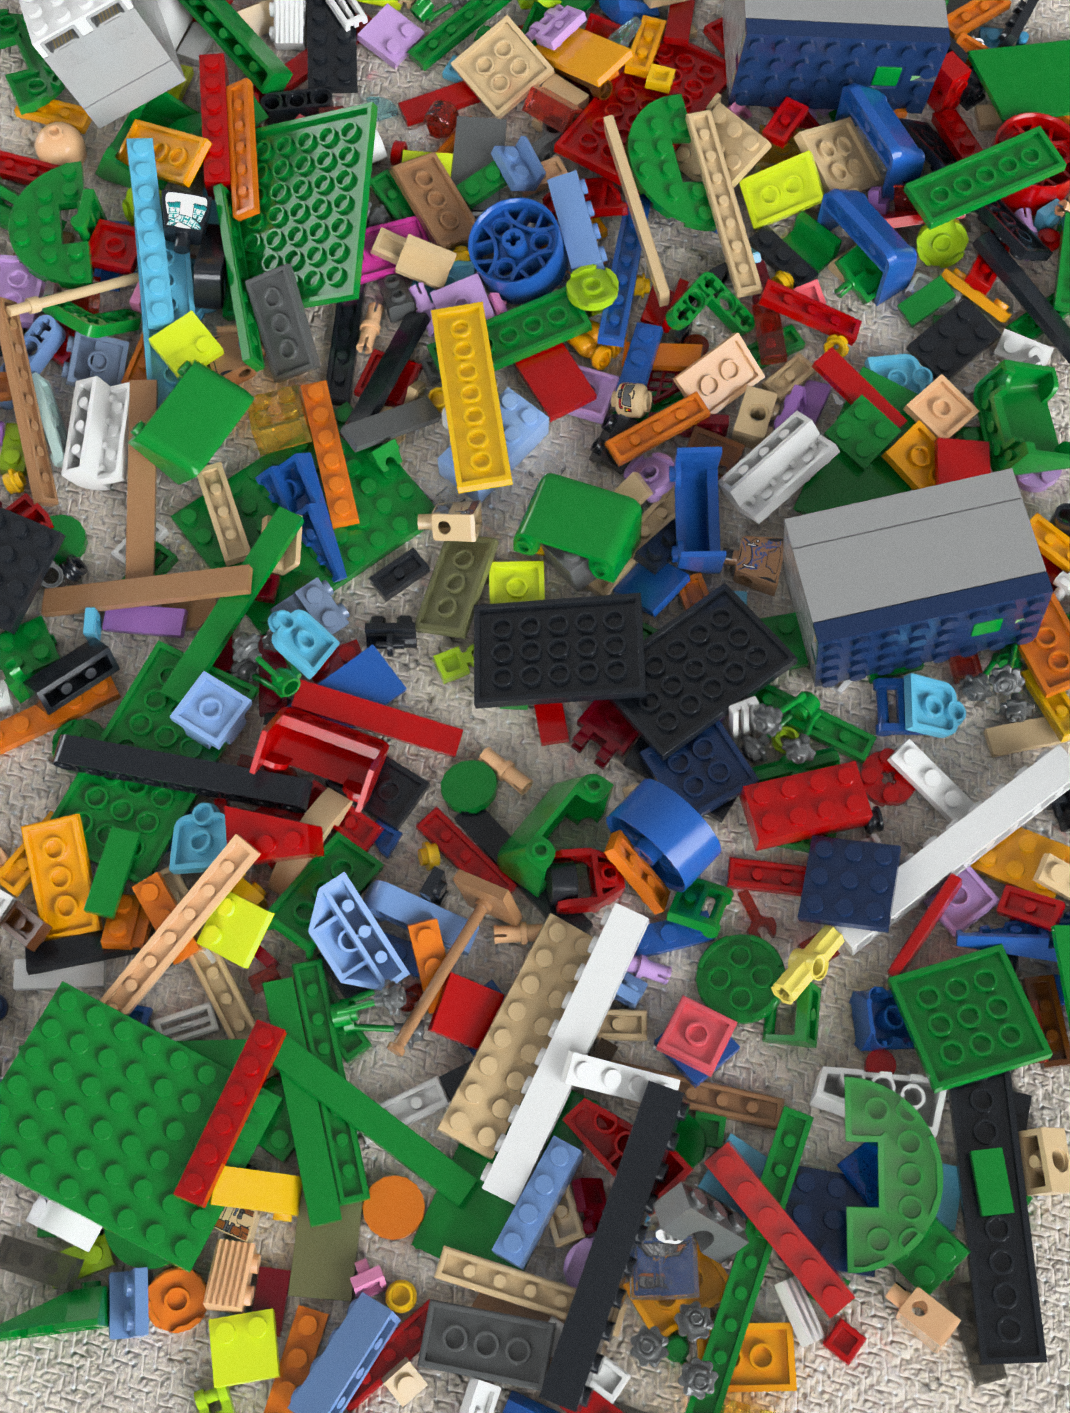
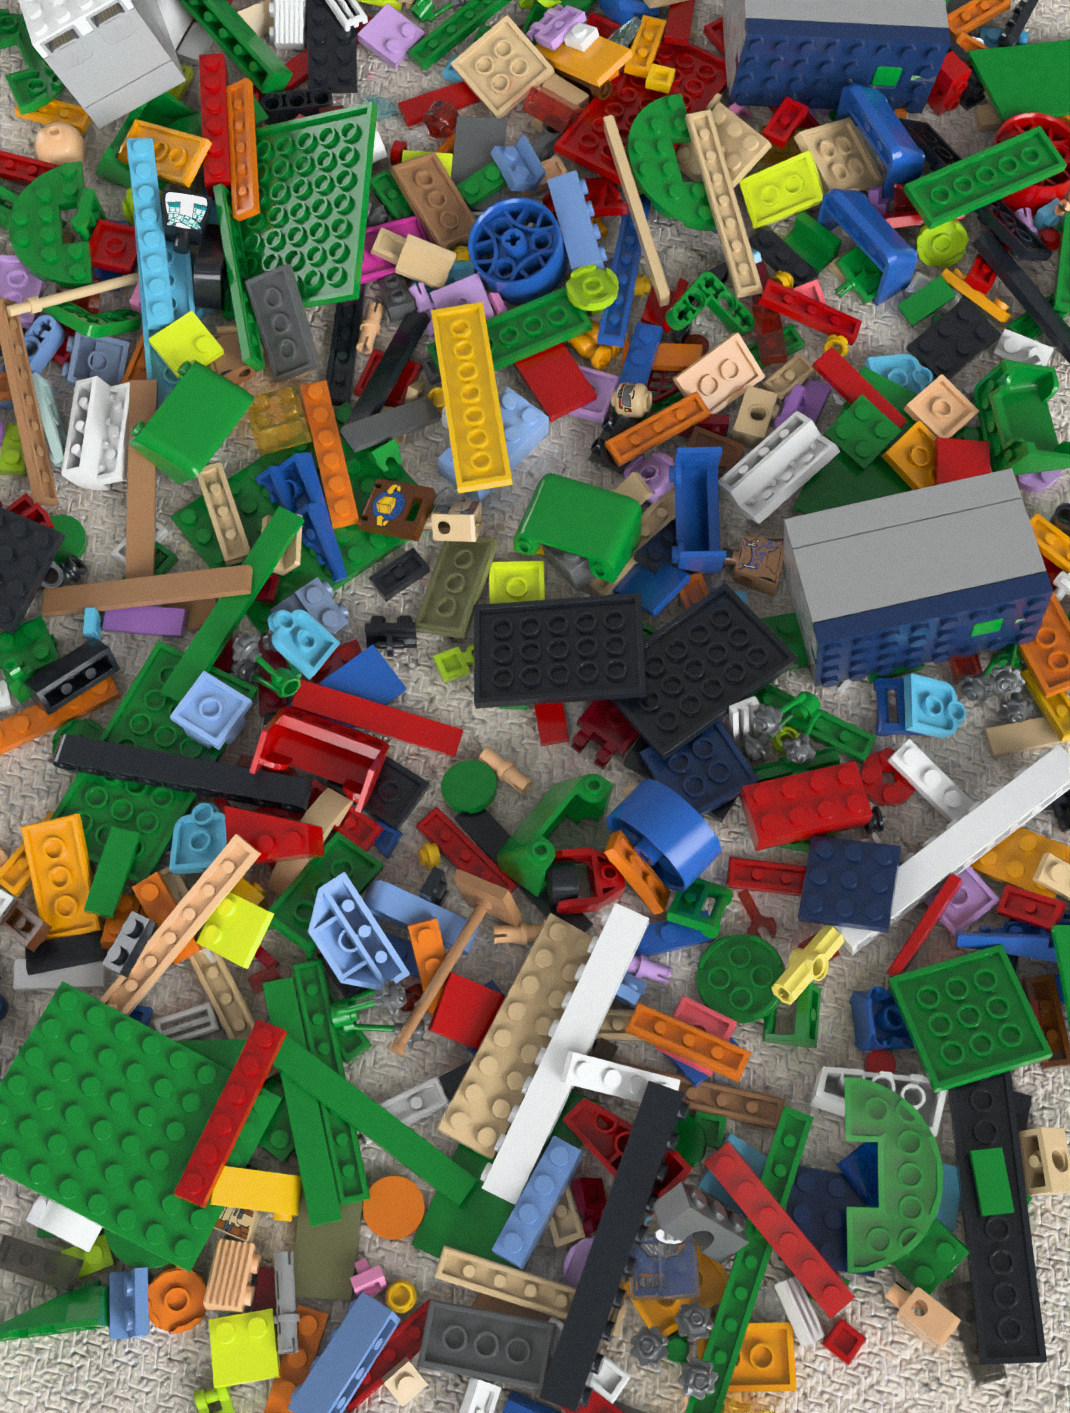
(14, 481): yellow plate -> none
(129, 944): none -> plate
(286, 1316): none -> light grey pin
(390, 507): none -> reddish brown container
(581, 36): none -> white plate
(688, 1042): none -> orange tile
(955, 134): red plate -> none

